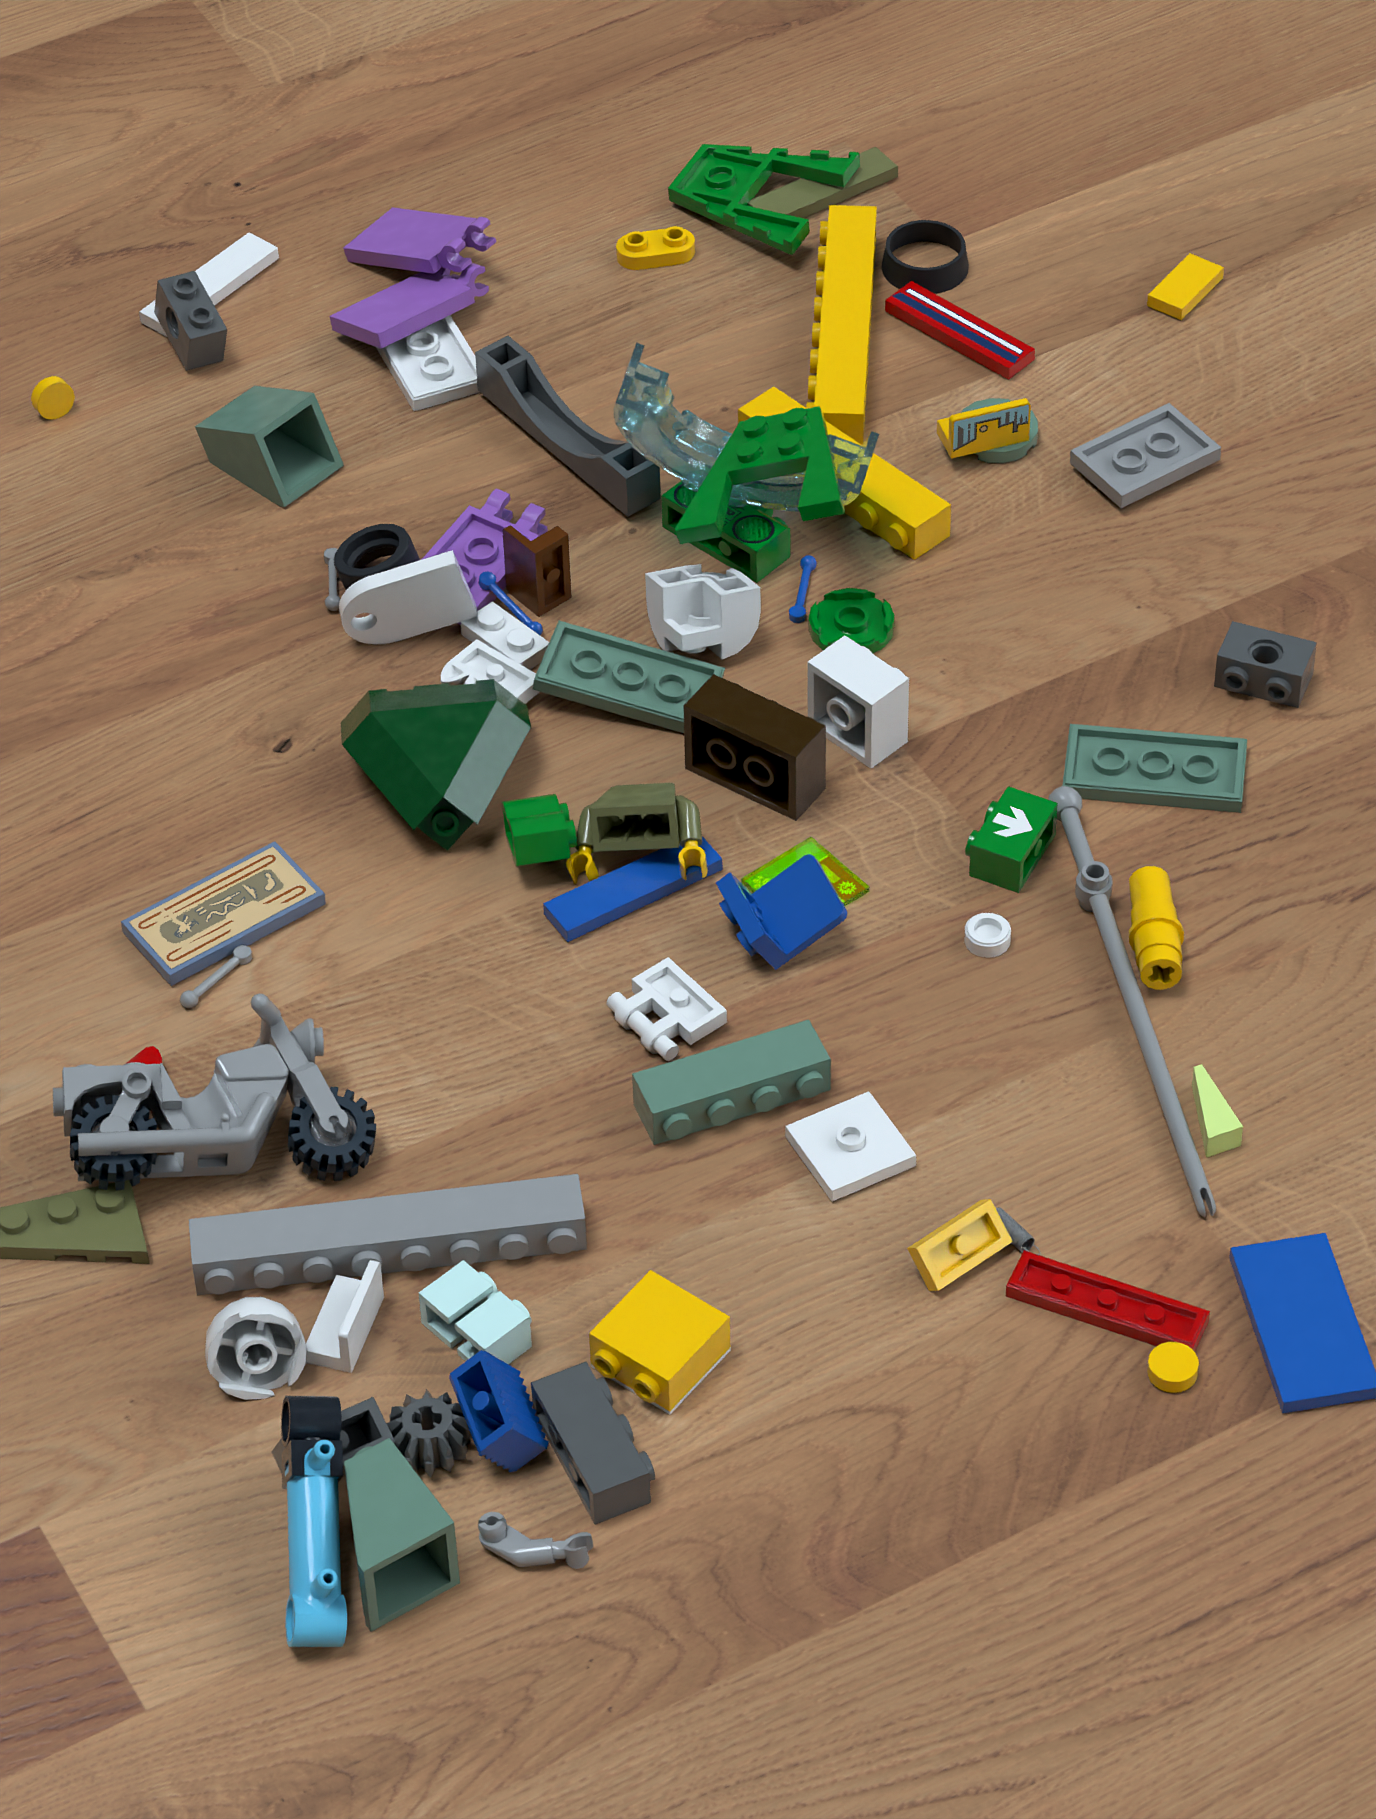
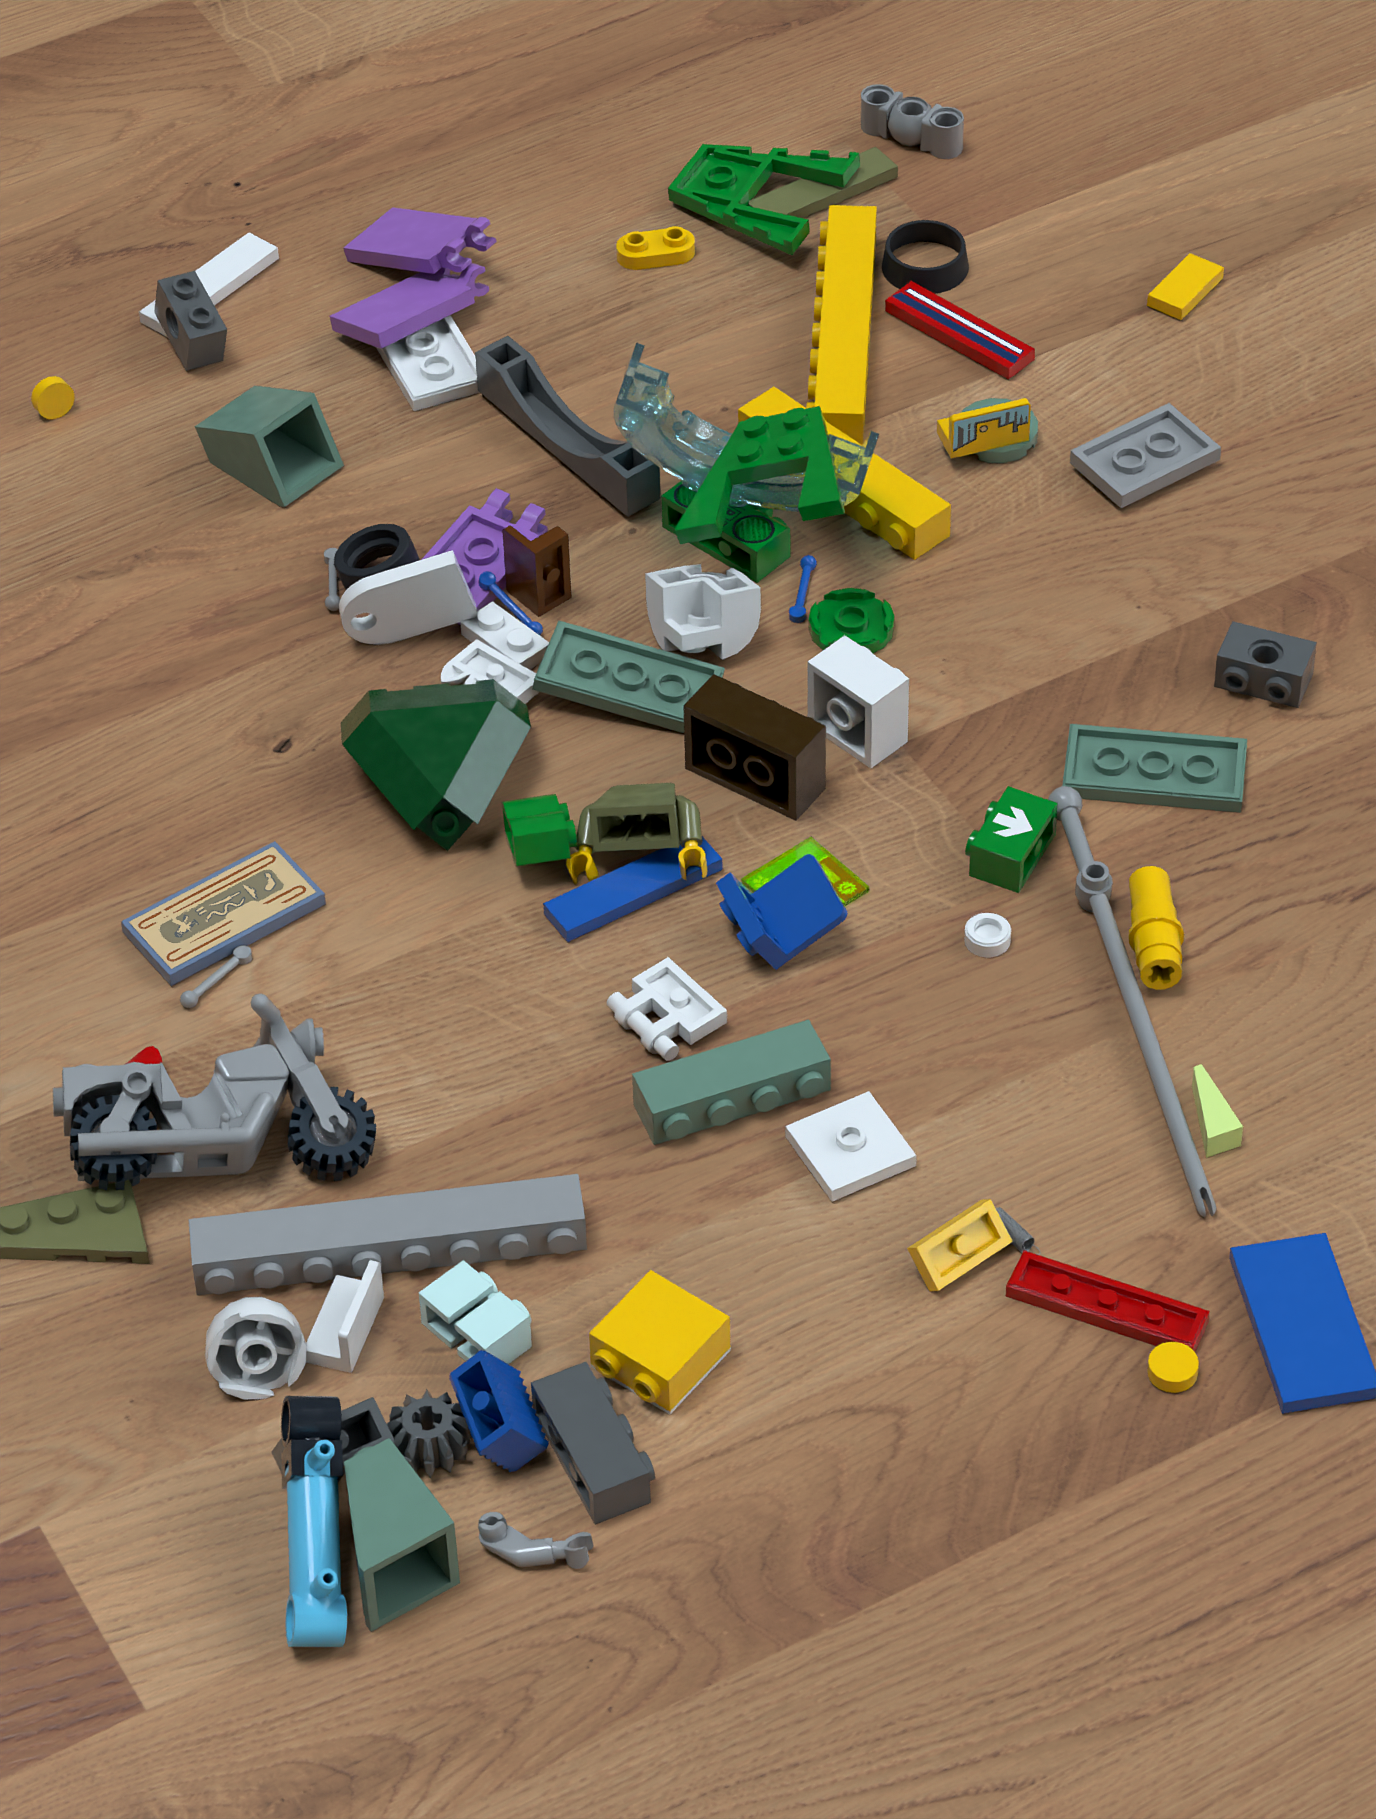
(912, 121): none -> light grey piece

